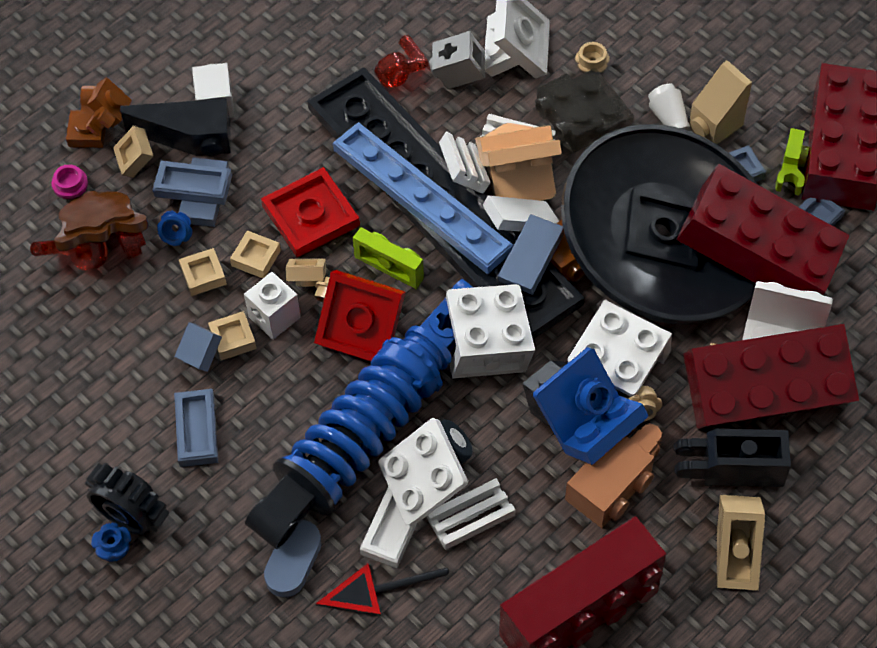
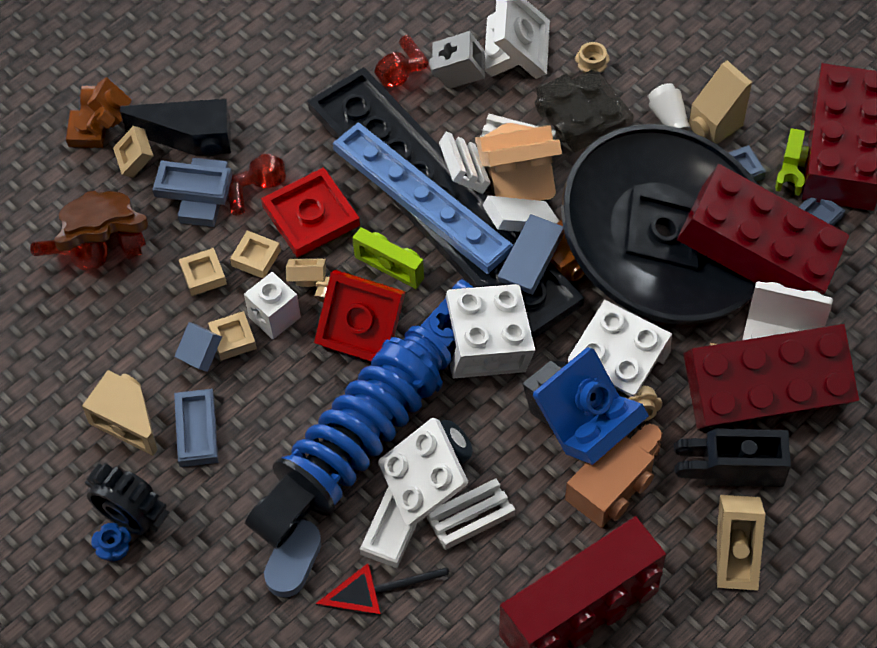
(69, 182): dark pink plate -> none
(121, 411): none -> tan slope
(166, 231): blue plate -> none
(213, 83): white brick -> none
(263, 172): none -> clear red plate

